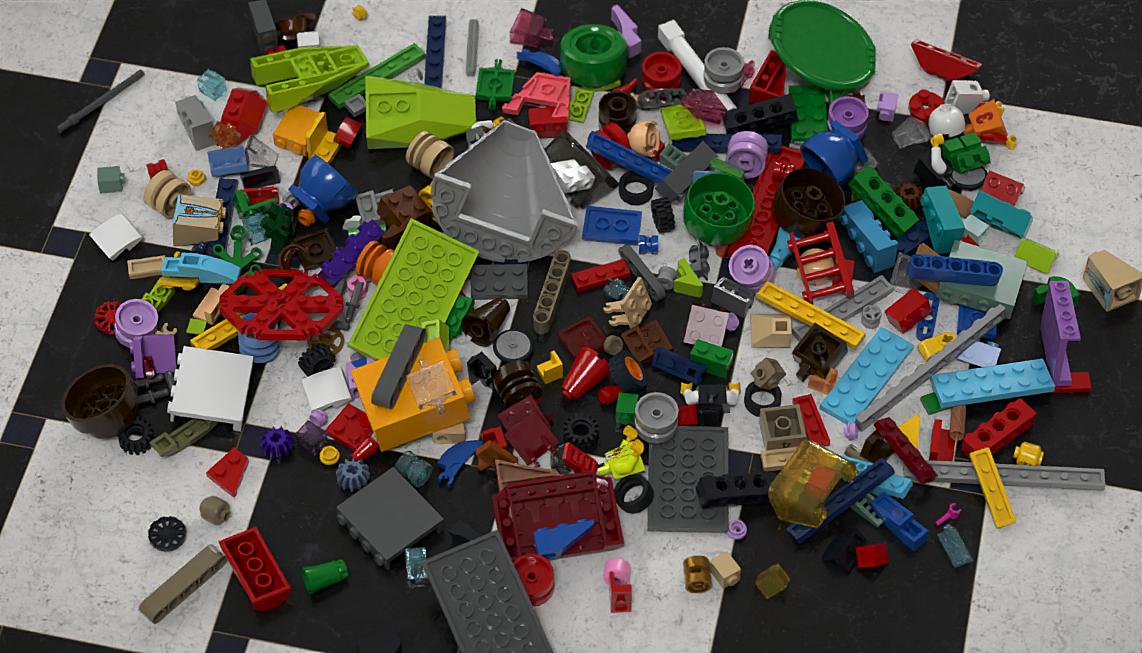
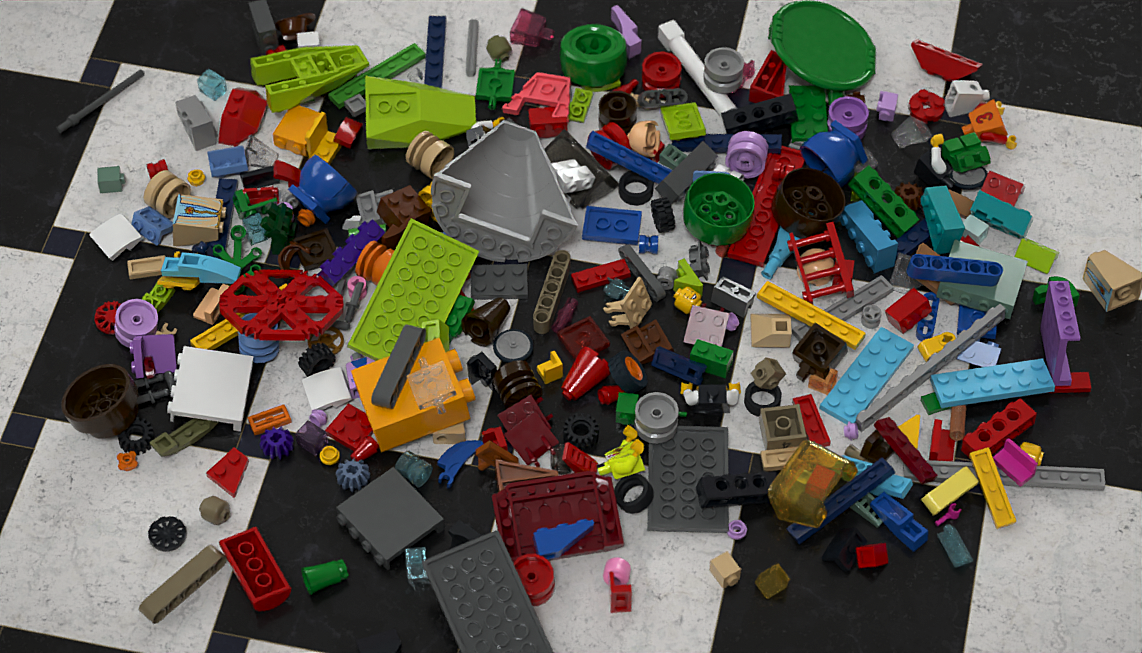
(127, 465): none -> orange plate
(151, 224): none -> medium blue bracket
(196, 326): lime piece -> none
(225, 135): clear orange brick -> none
(270, 421): none -> orange tile
(286, 172): none -> red slope
(359, 12): yellow plate -> none
(499, 48): none -> olive head
(541, 59): blue piece -> none
(564, 314): none -> clear pink pin
(613, 345): dark tan tile -> none
(686, 298): none -> yellow head
(687, 415): red tile -> none
(697, 574): pearl gold wheel -> none
(704, 105): clear pink torso -> none
(727, 167): bright green piece -> none
(751, 267): lavender wheel -> none
(946, 120): white cylinder -> none
(950, 490): none -> light yellow beam
(1015, 463): none -> dark pink panel

